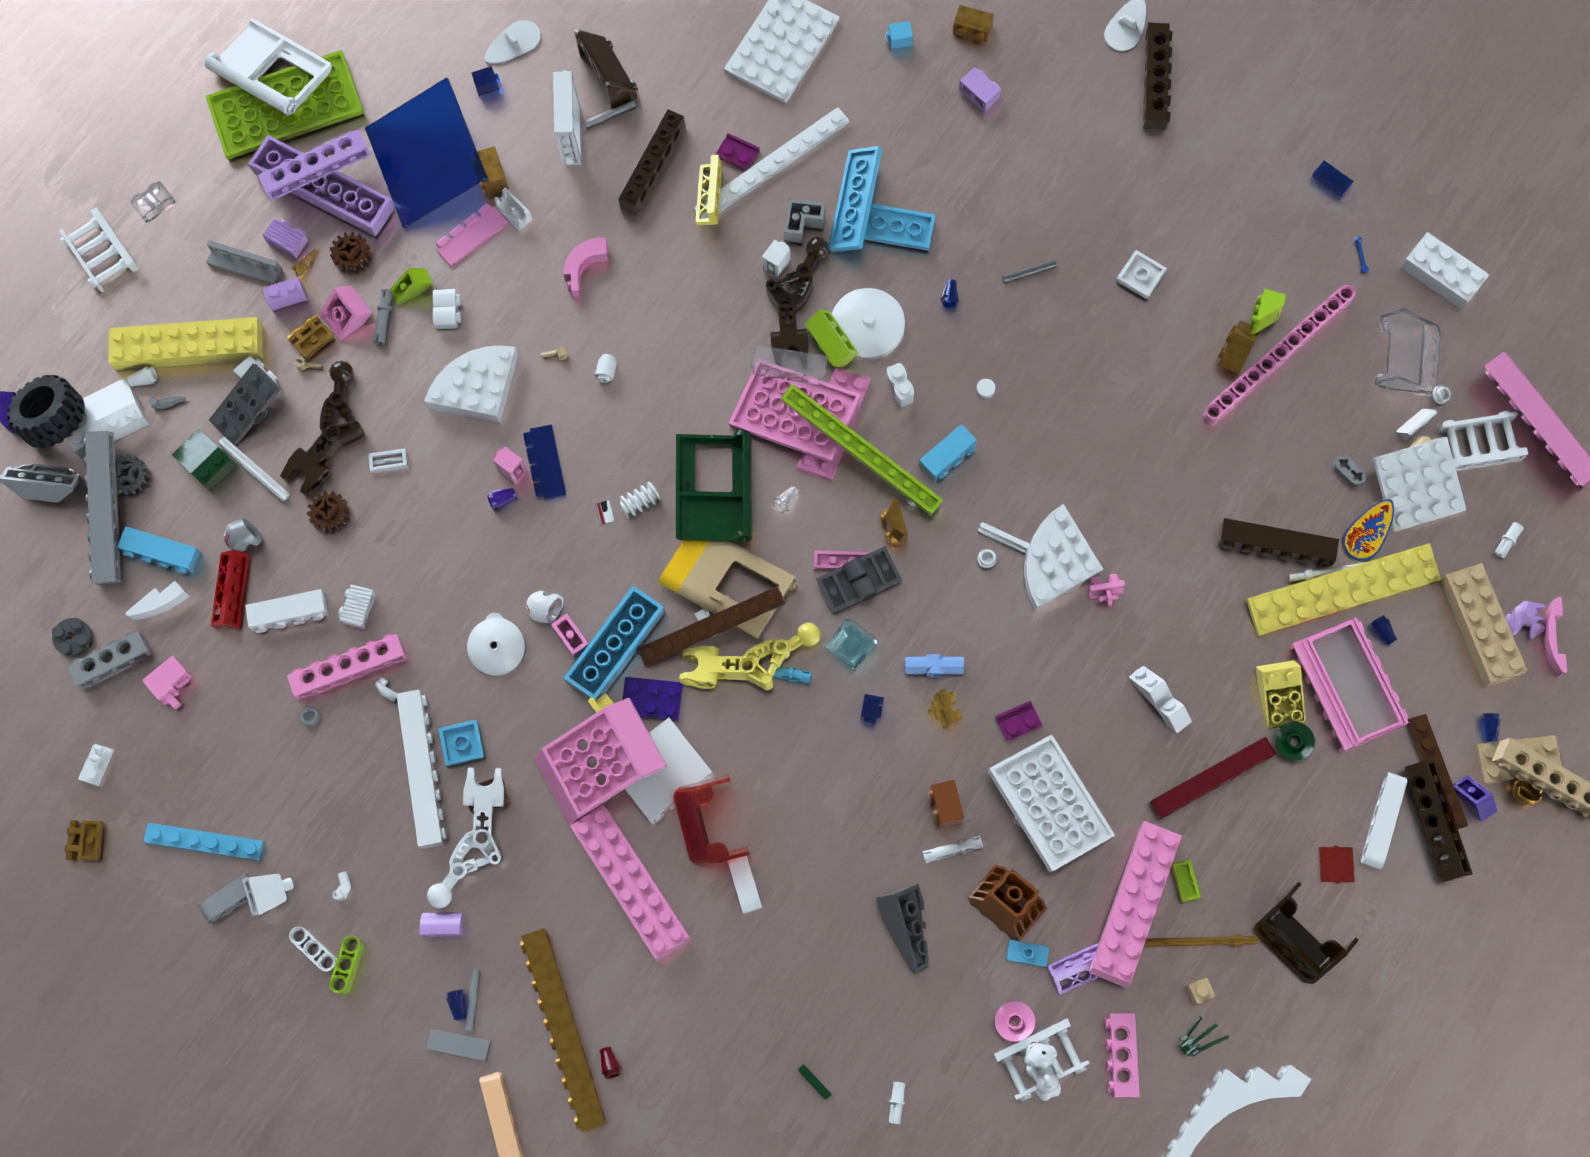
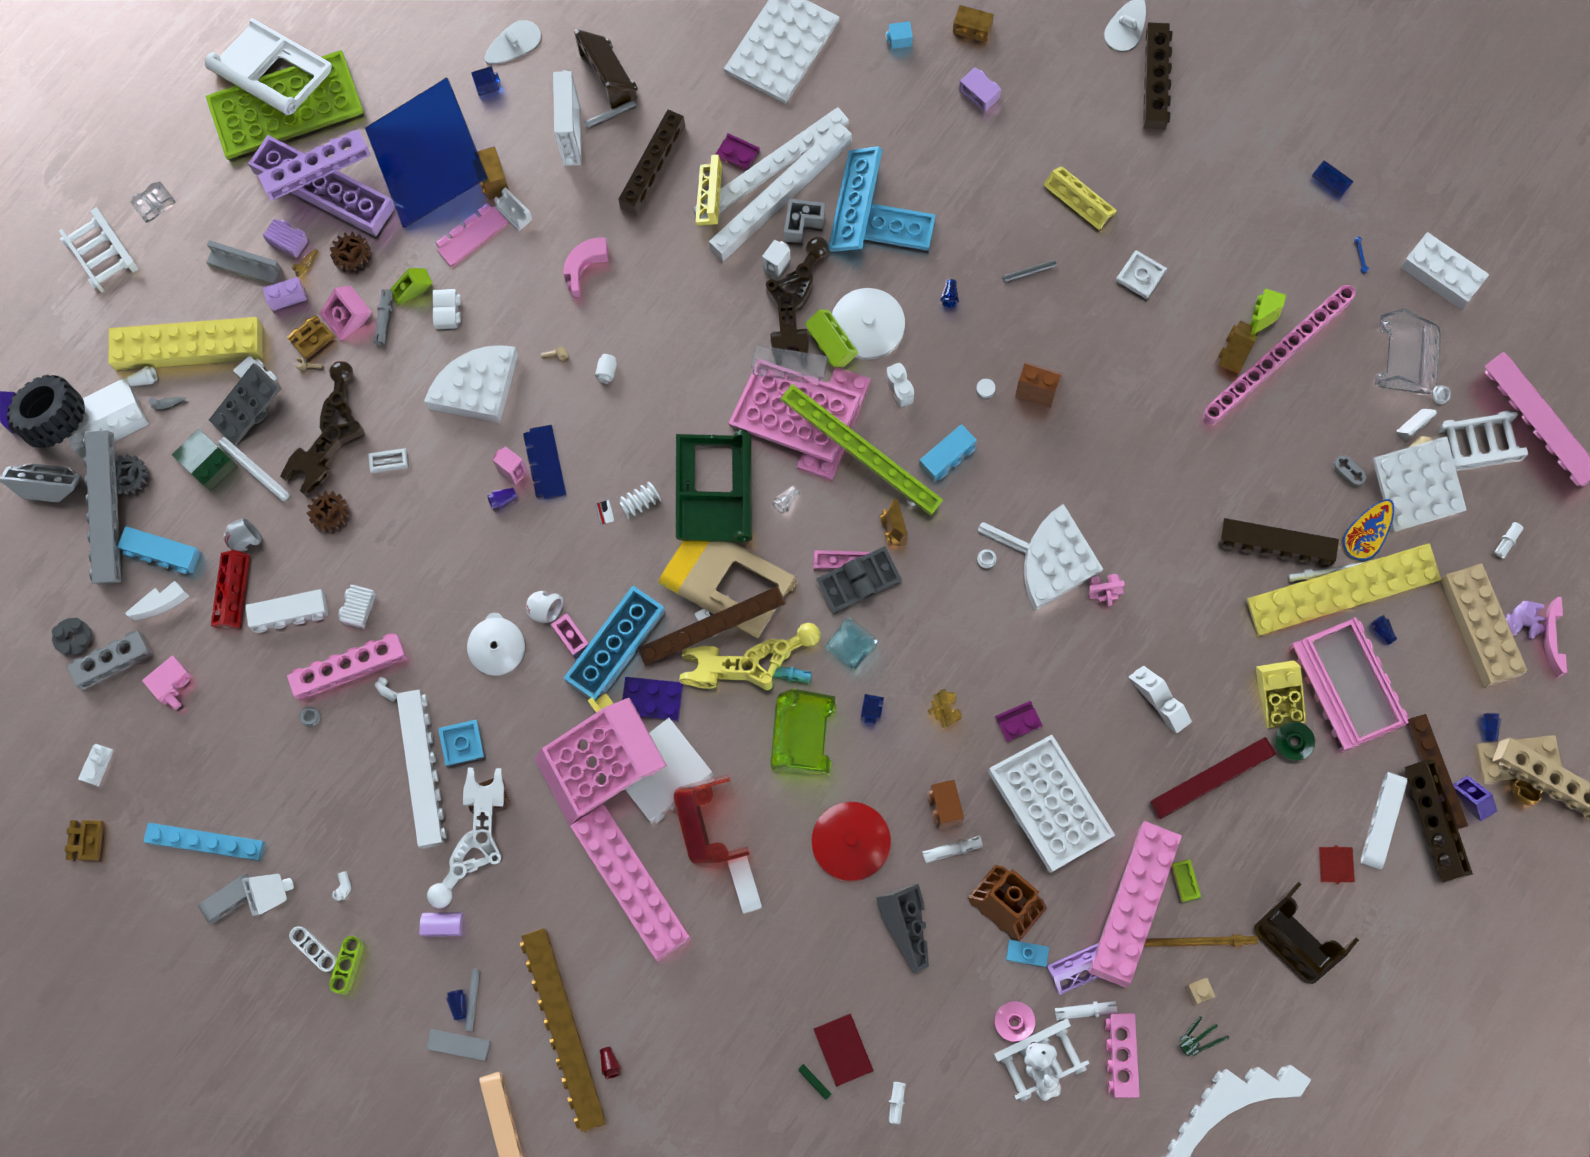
(780, 192): none -> white brick
(801, 732): none -> clear neon green windscreen
(843, 1050): none -> dark red tile
(851, 841): none -> red dish
(934, 665): light blue piece -> none
(1038, 384): none -> dark orange slope
(1079, 197): none -> light yellow fence
(1086, 1010): none -> white pin

